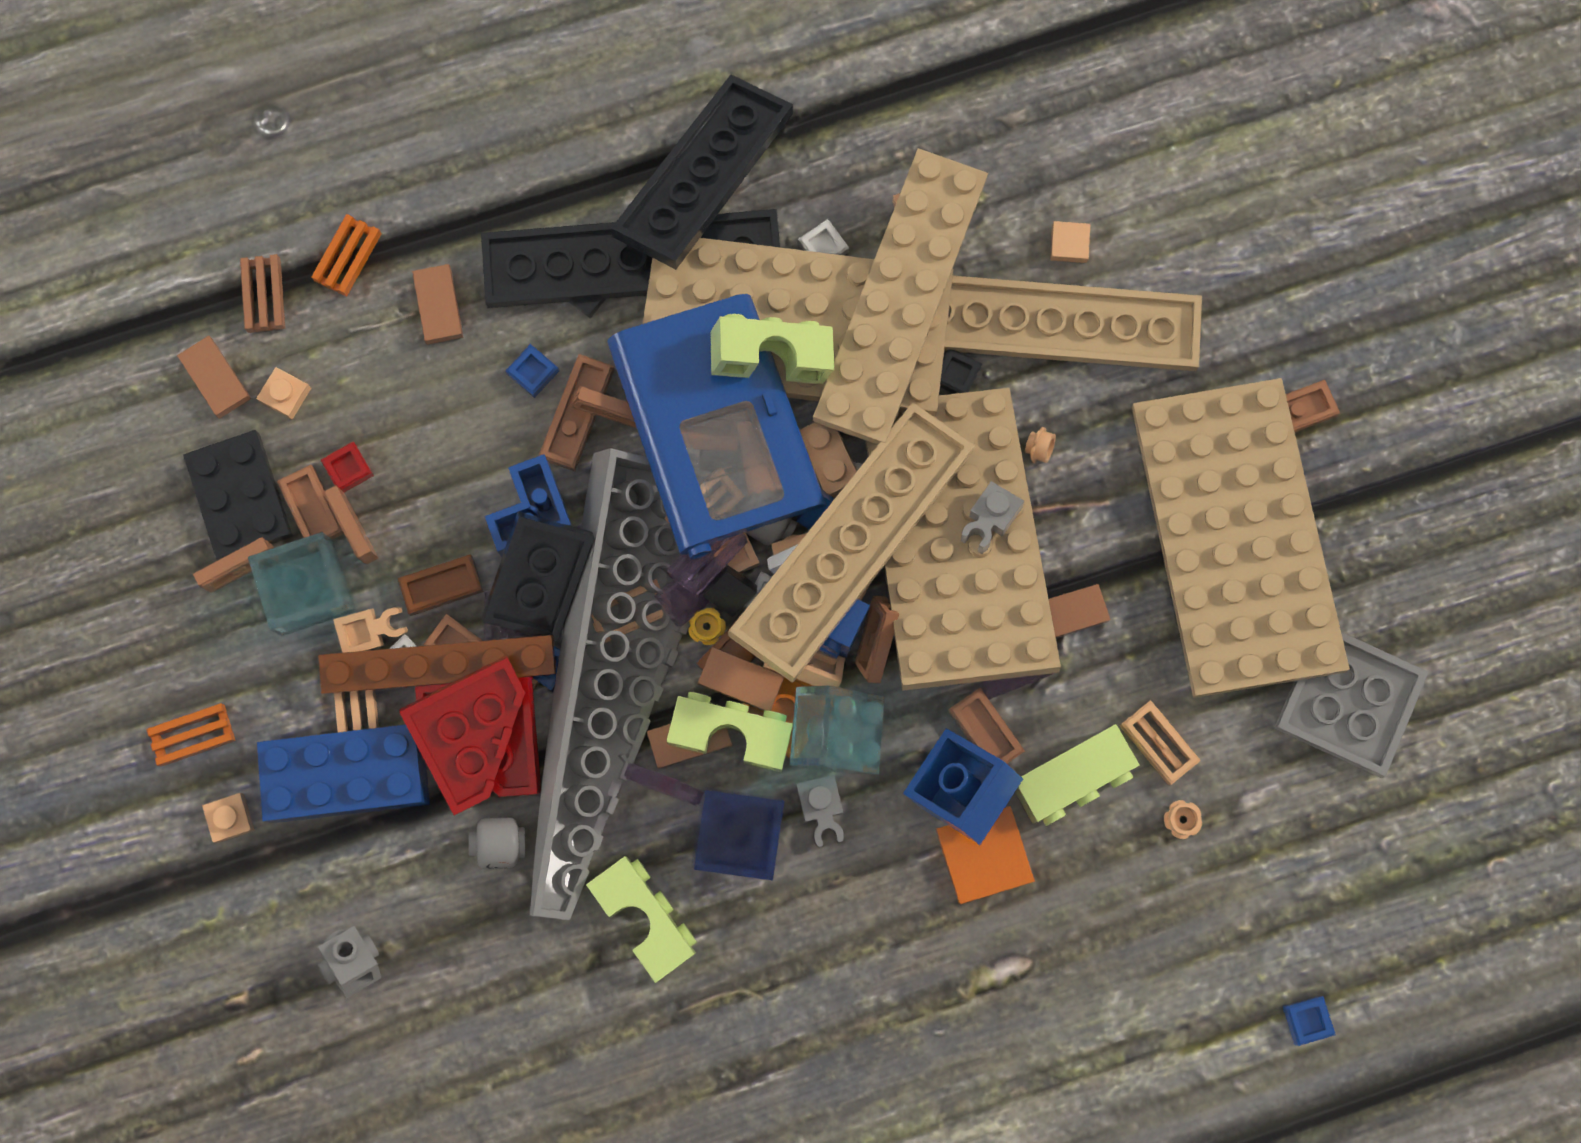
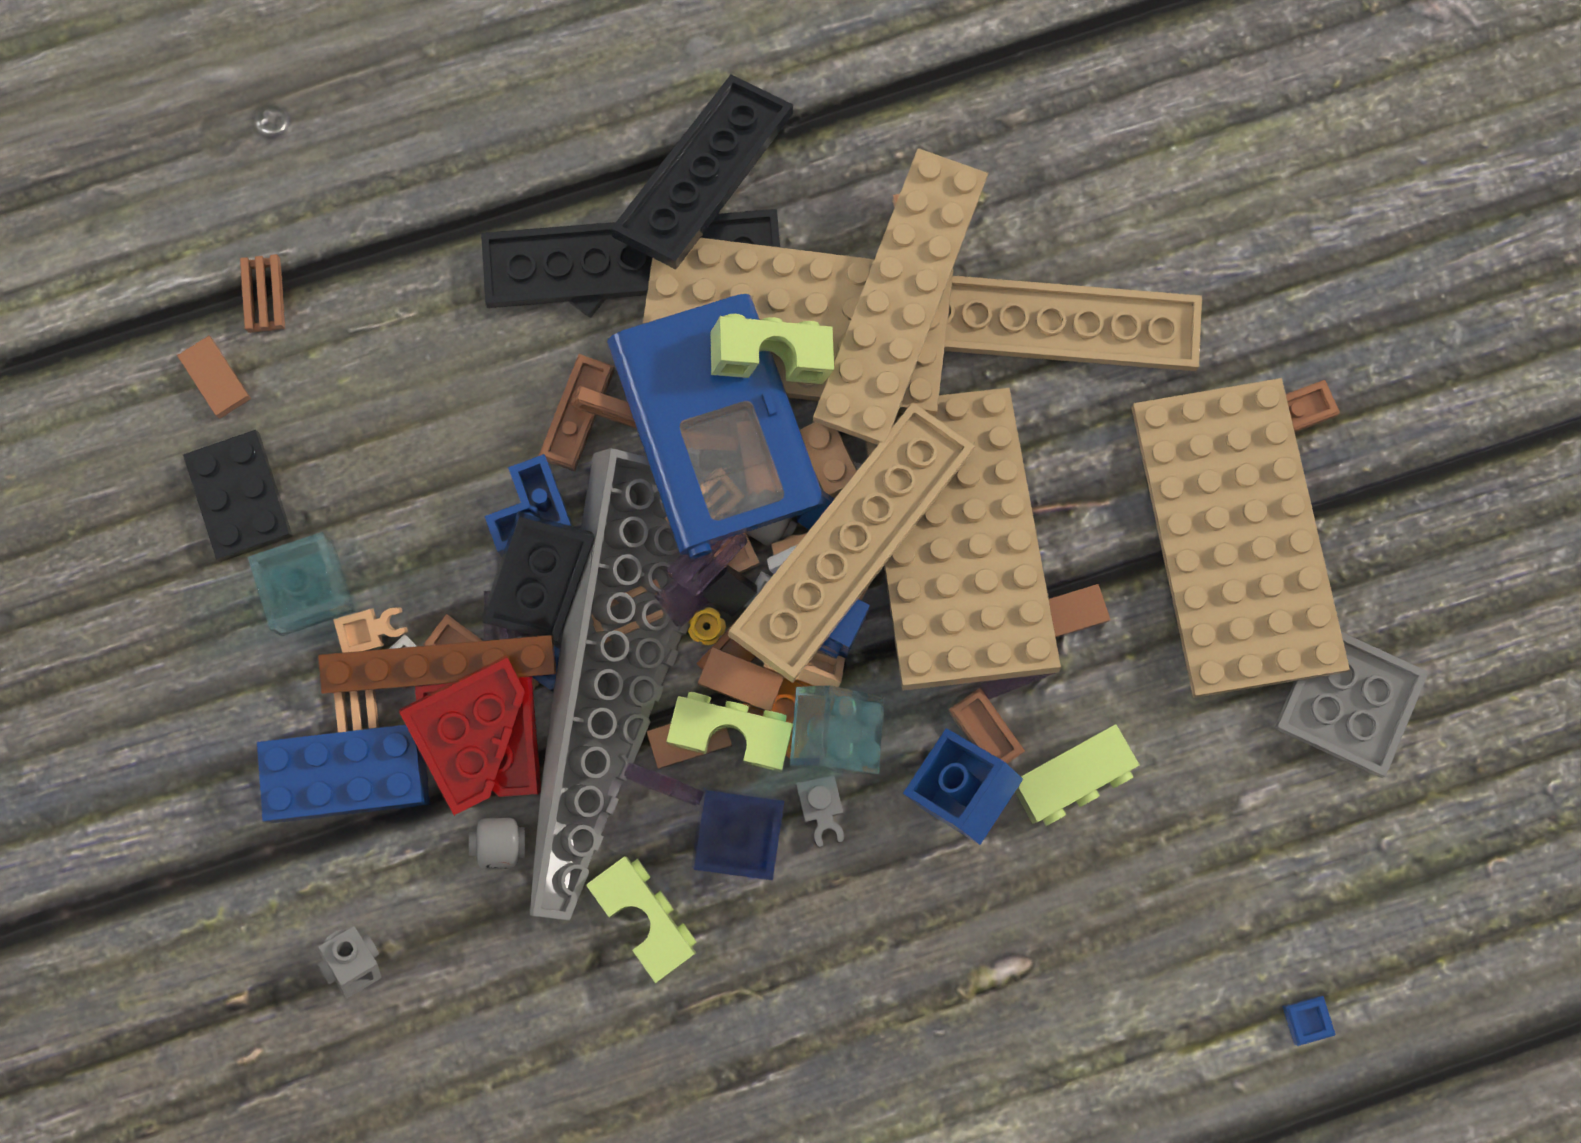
(158, 744): orange tile -> none
(228, 818): light nougat plate -> none
(230, 567): nougat tile -> none
(283, 393): light nougat plate -> none
(308, 504): nougat tile -> none
(326, 262): orange tile -> none
(347, 467): red tile -> none
(350, 525): nougat tile -> none
(437, 304): nougat tile -> none
(440, 585): dark orange tile -> none
(532, 371): blue tile -> none
(824, 240): white tile -> none
(876, 639): nougat tile -> none
(958, 372): black tile -> none
(989, 867): orange tile -> none
(992, 512): light grey plate -> none
(1040, 445): light nougat plate -> none
(1070, 242): light nougat tile -> none
(1149, 753): light nougat tile -> none
(1193, 819): light nougat plate -> none

